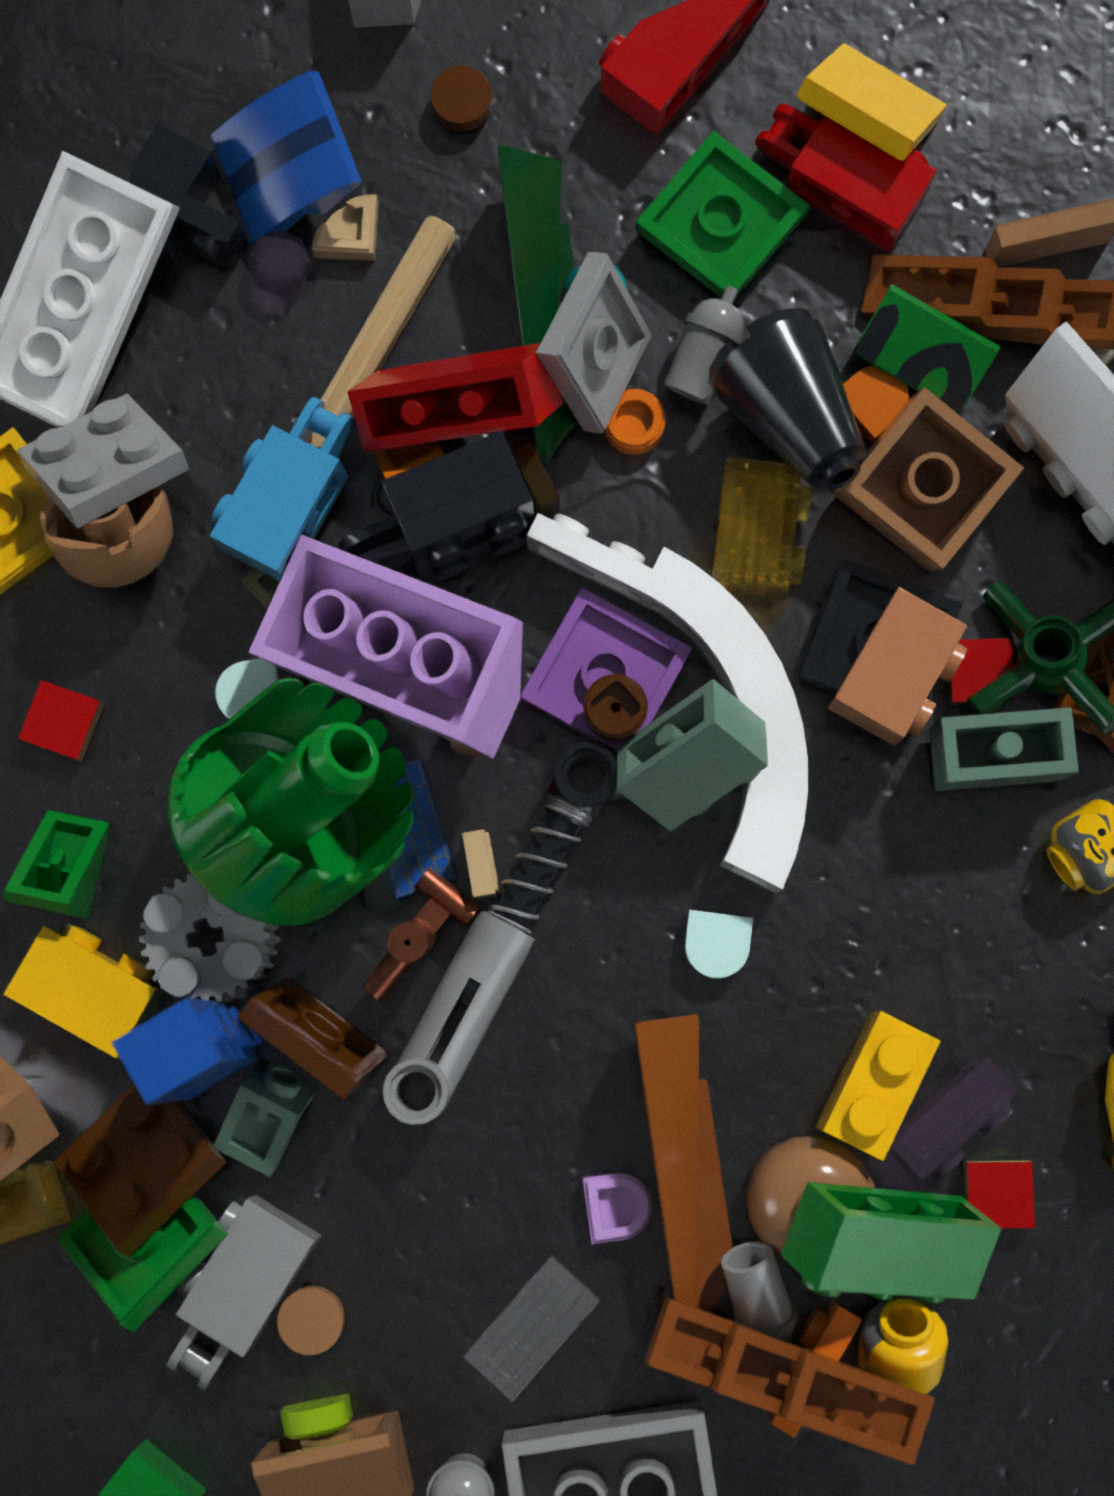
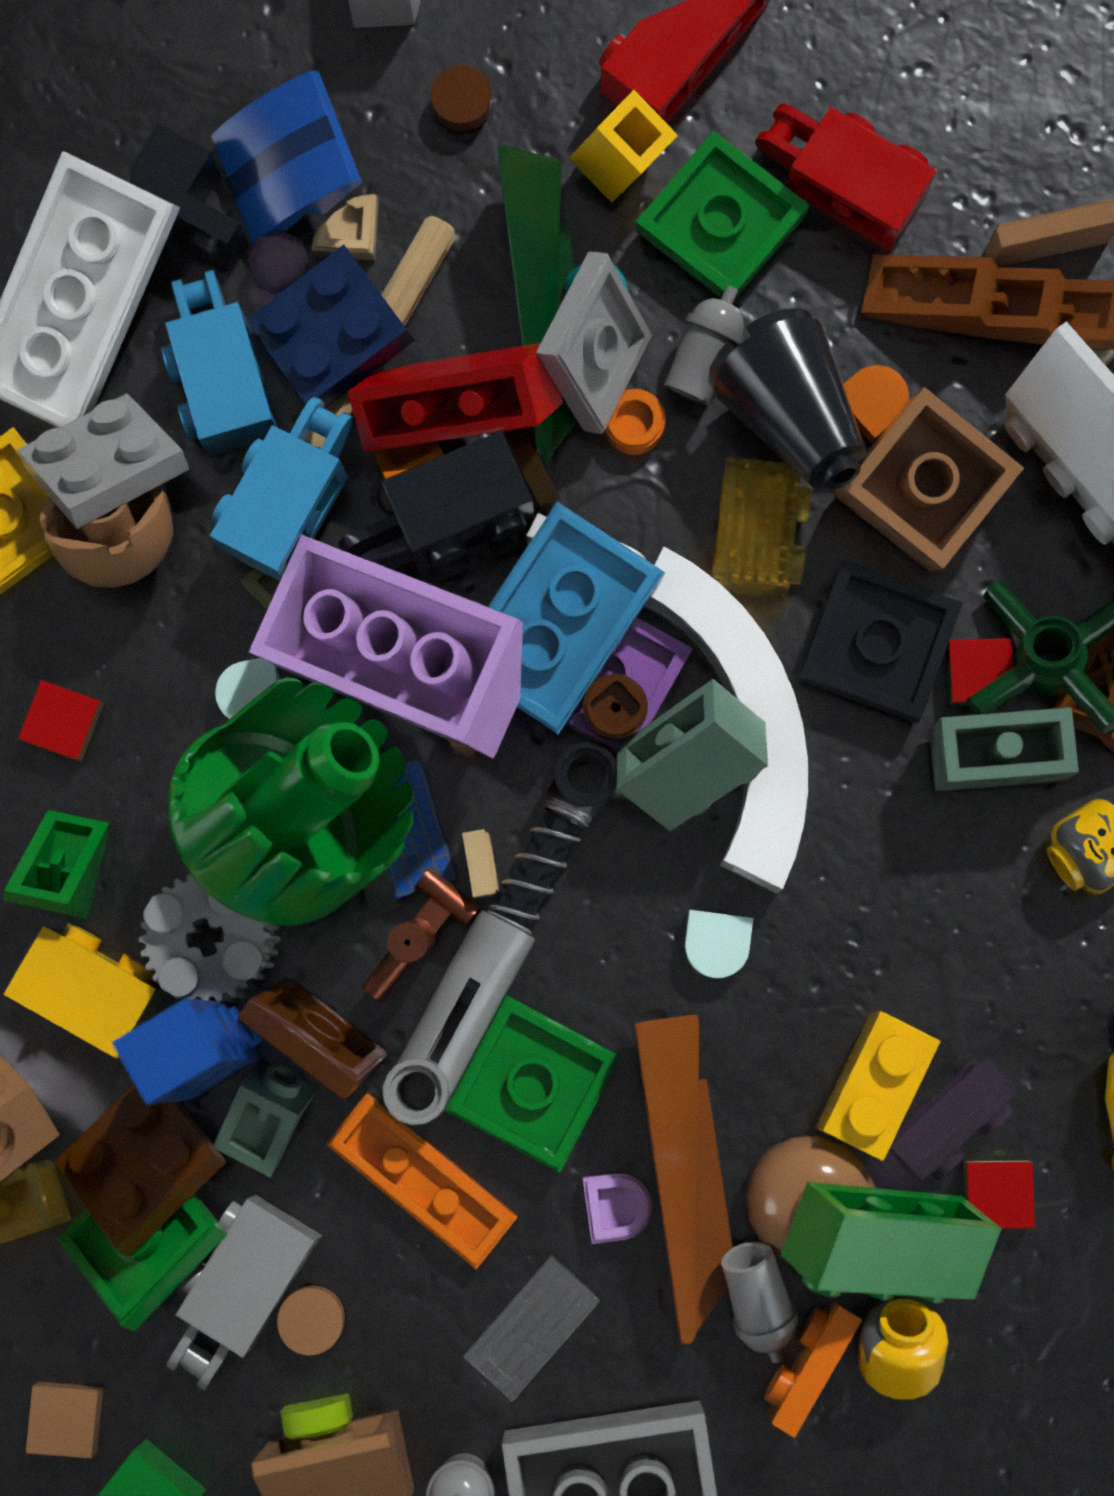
(64, 1420): none -> medium nougat tile
(217, 369): none -> dark azure brick
(330, 329): none -> dark blue plate
(422, 1180): none -> orange tile
(533, 1083): none -> green plate
(576, 605): none -> dark azure tile
(623, 146): none -> yellow brick
(790, 1381): dark orange slope -> none
(871, 101): yellow tile -> none
(899, 668): nougat brick -> none
(925, 348): slope -> none

